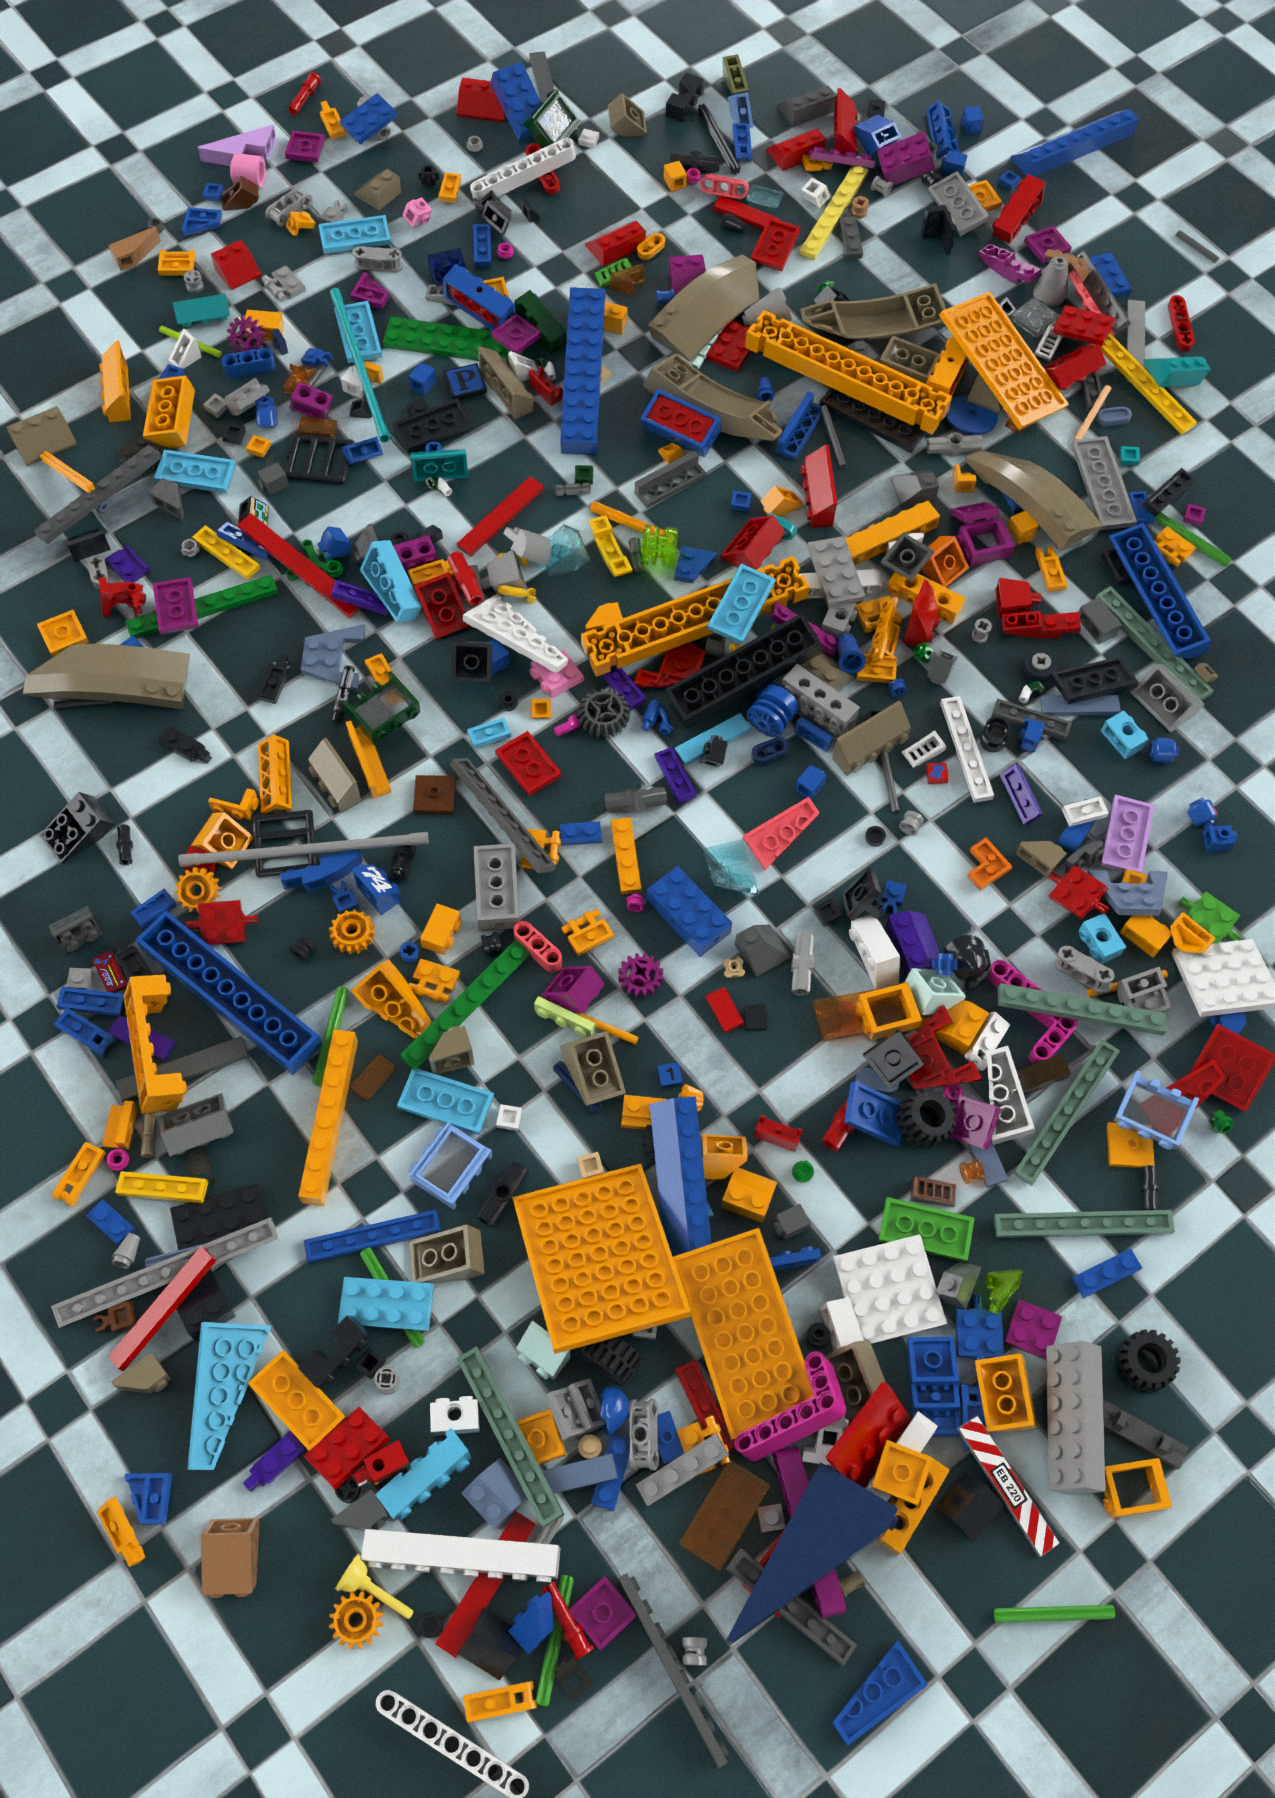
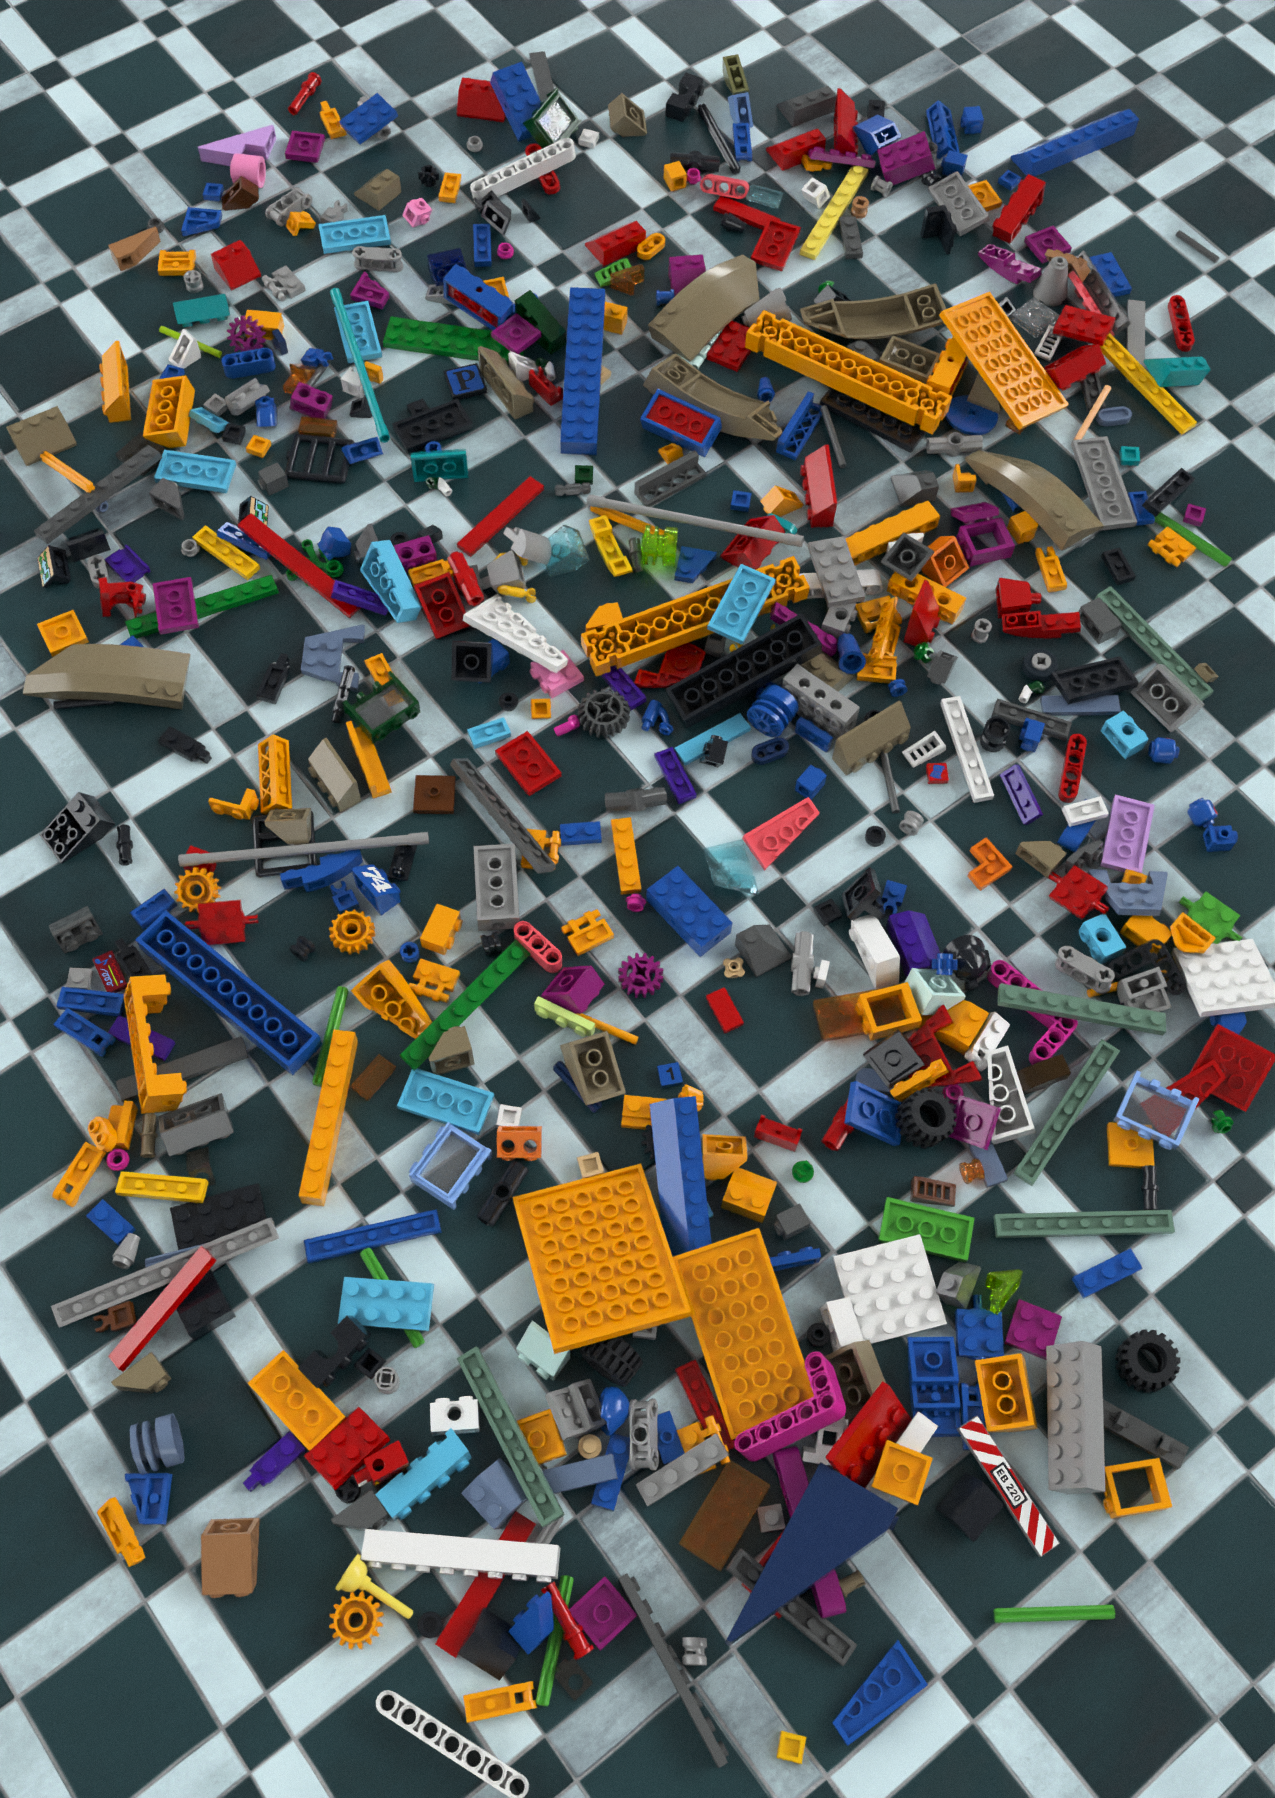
(53, 566): none -> black panel
(102, 1134): none -> light orange plate
(151, 1445): none -> sand blue wheel
(208, 419): none -> medium azure plate
(222, 835): light orange slope -> none
(222, 1376): medium azure wing -> none
(291, 825): none -> dark tan slope
(422, 378): blue brick -> none
(447, 1256): dark tan slope -> none
(519, 1136): none -> orange brick
(755, 1017): black slope -> none
(786, 538): none -> light grey piece
(791, 1747): none -> yellow tile
(820, 973): none -> white plate
(897, 1539): light orange brick -> none
(919, 1080): none -> light orange hinge
(1075, 768): none -> red beam
(1148, 957): none -> black beam
(1161, 592): blue slope -> none

